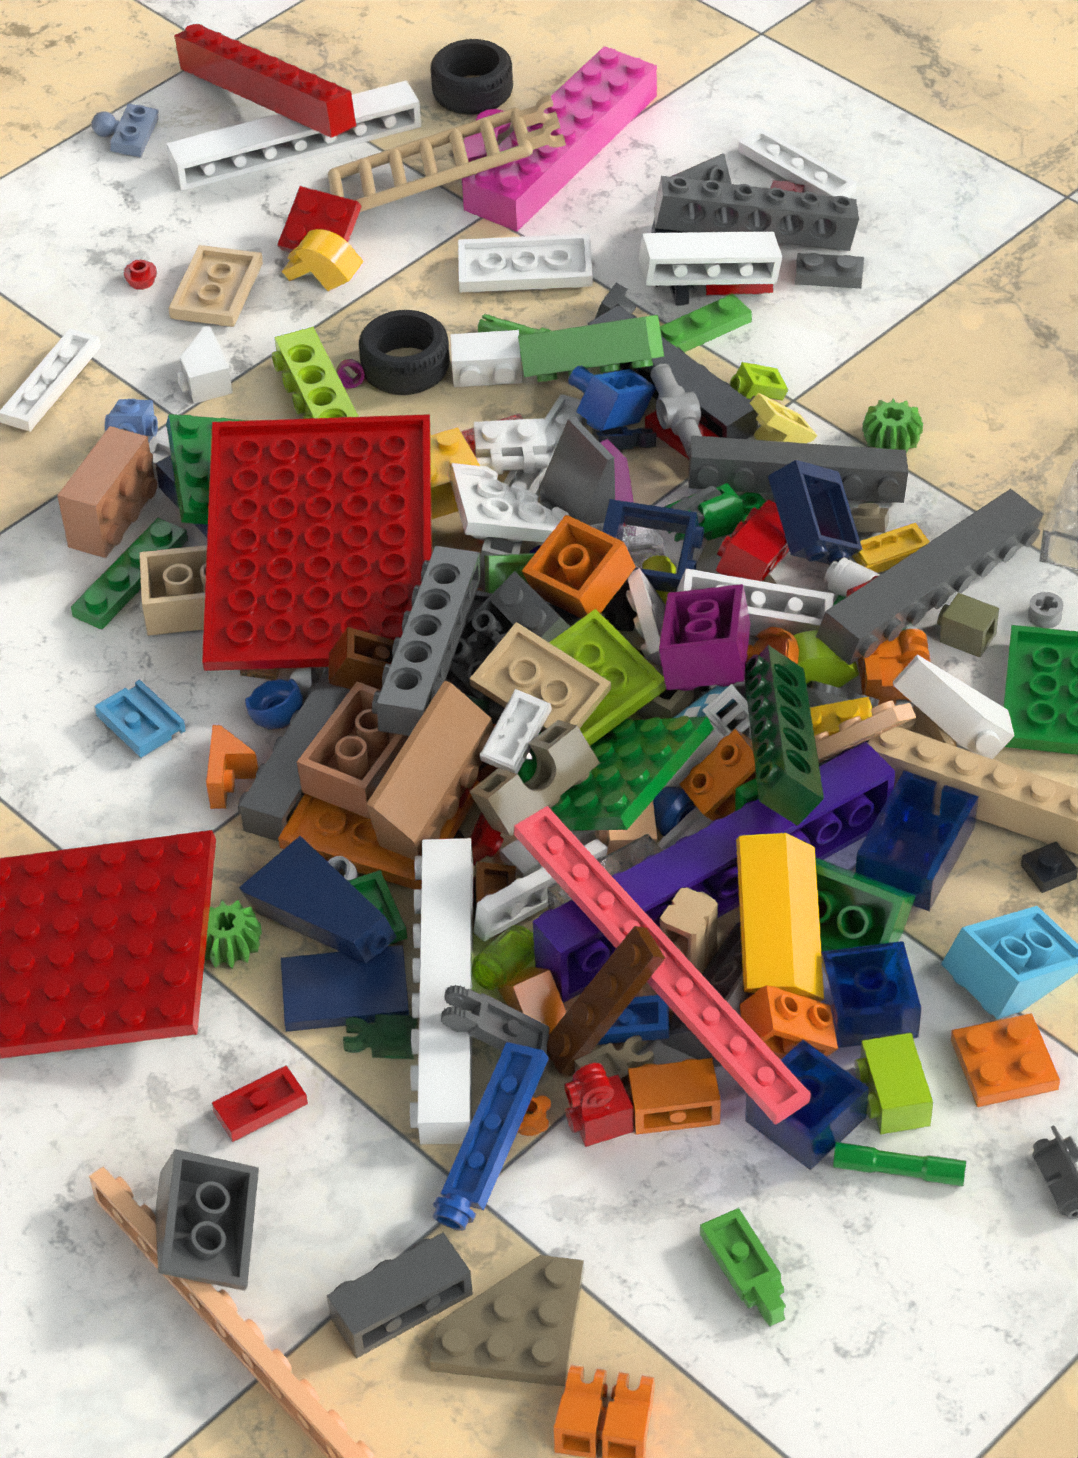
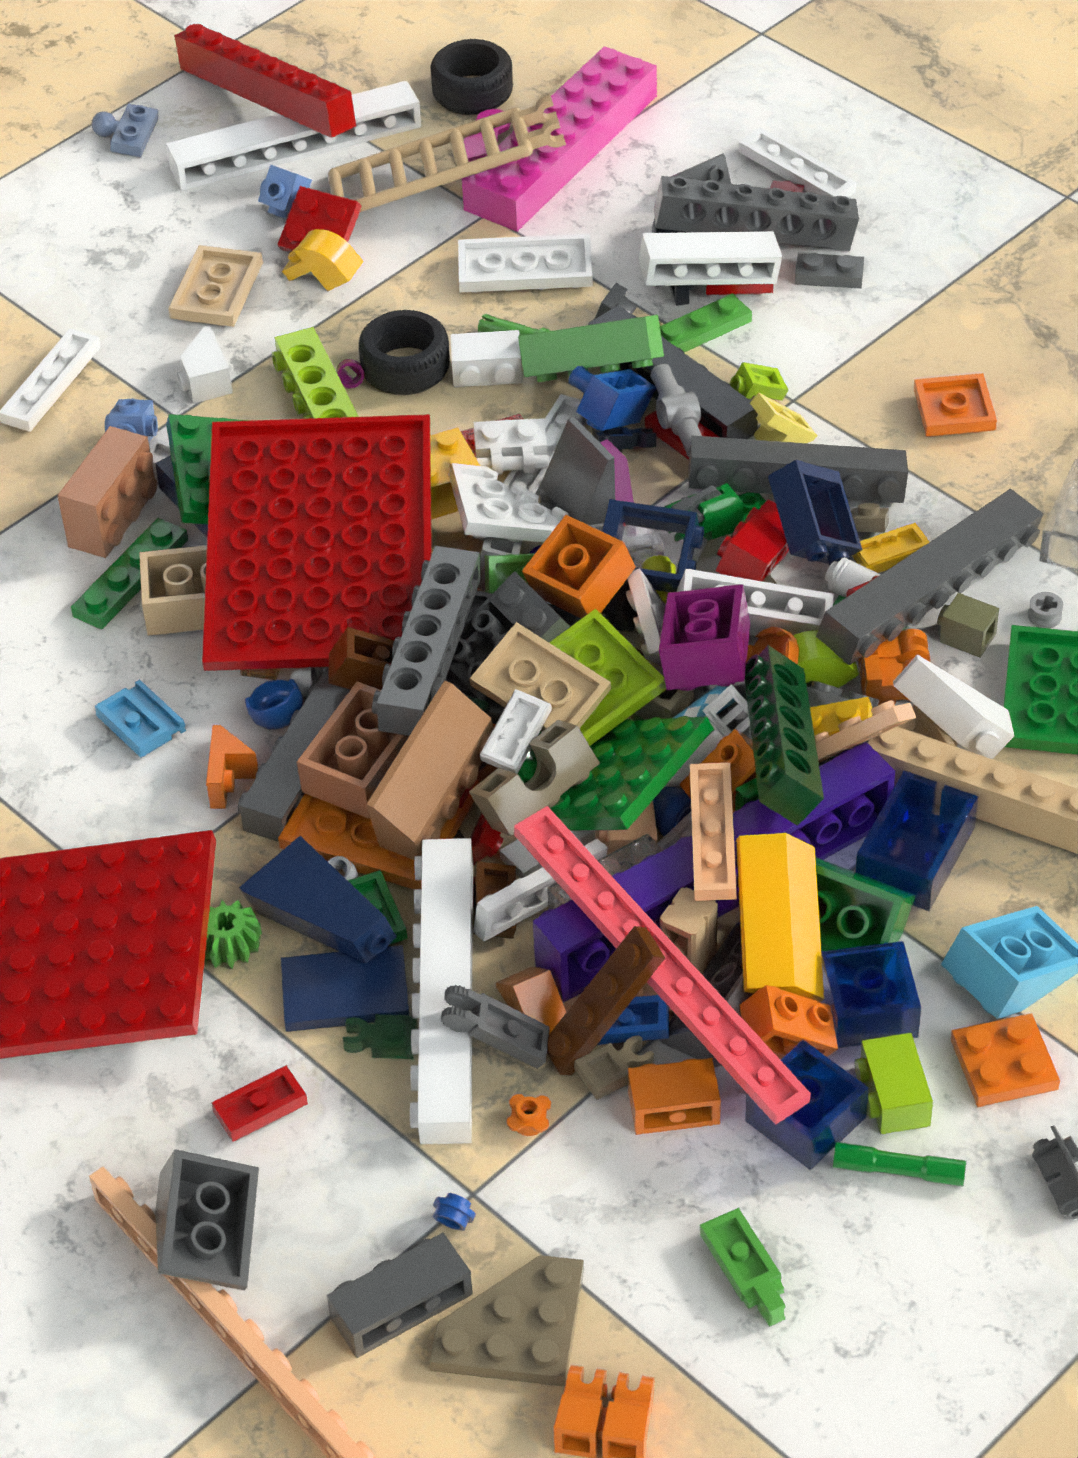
(140, 274): red plate -> none
(280, 190): none -> medium blue brick
(495, 1124): blue plate -> none
(504, 958): clear neon green head -> none
(598, 1105): red brick -> none
(712, 832): none -> light nougat plate
(892, 426): bright green gear -> none
(955, 404): none -> orange plate
(1049, 867): black plate -> none

